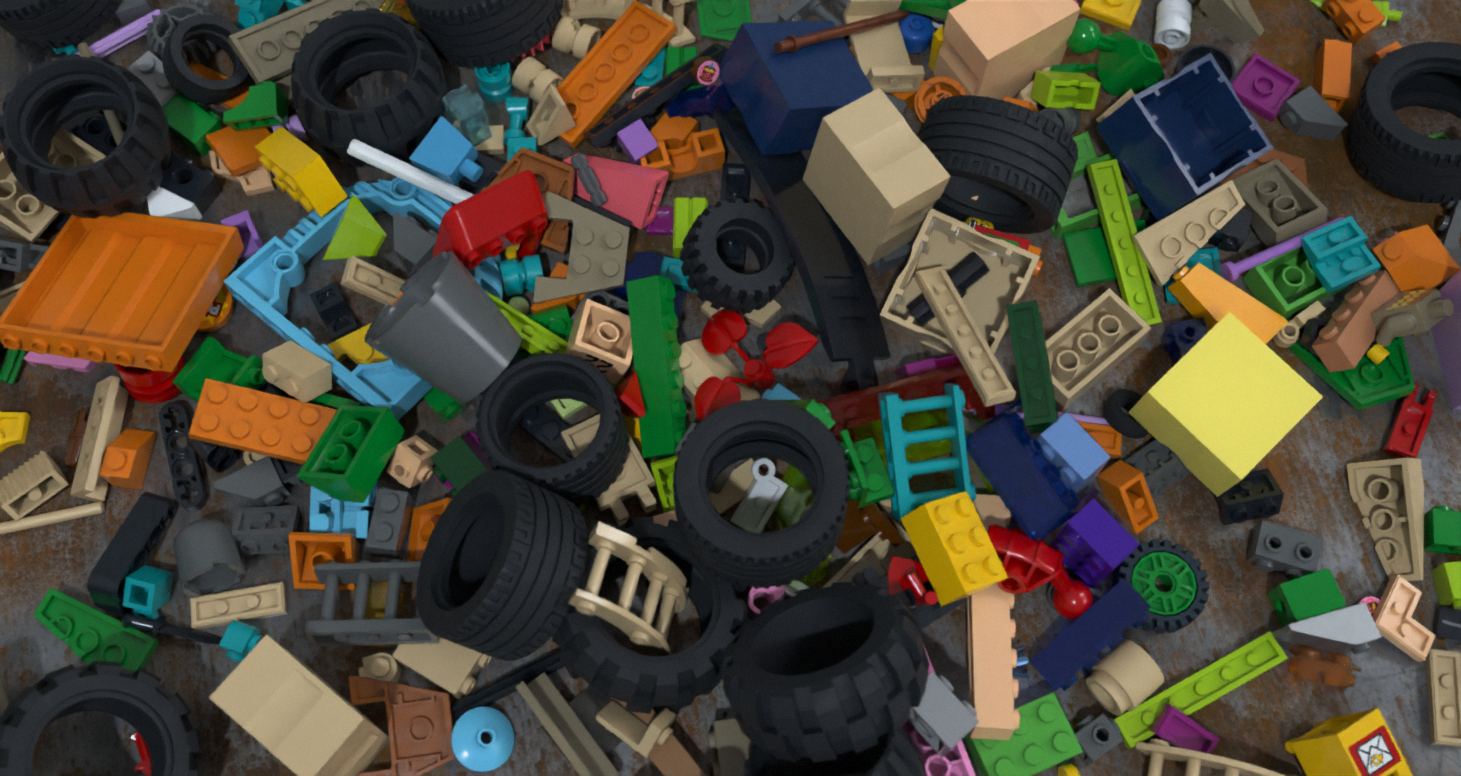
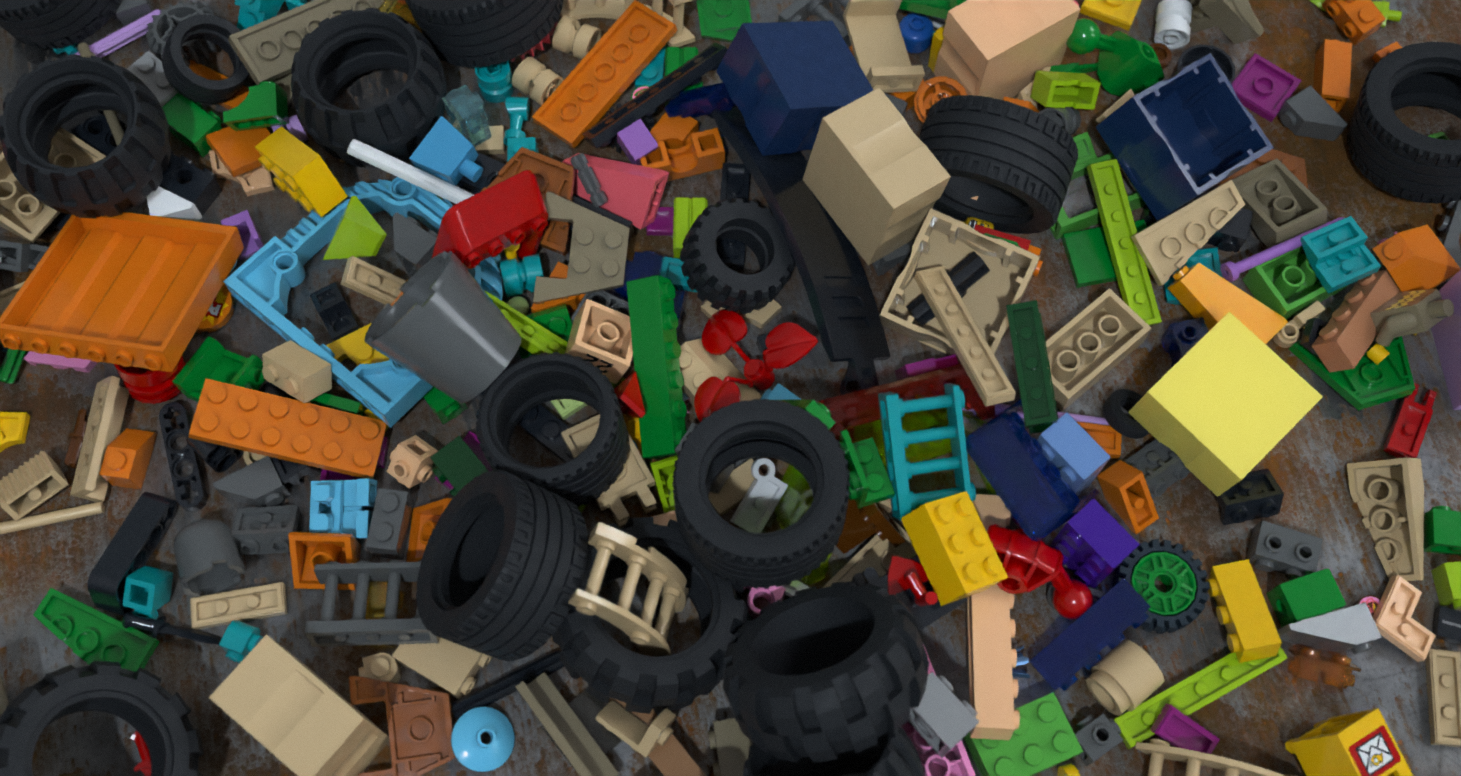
(352, 452): green slope -> none
(550, 117): tan slope -> none
(706, 70): tile -> none
(793, 43): copper bar -> none
(1243, 611): none -> yellow brick

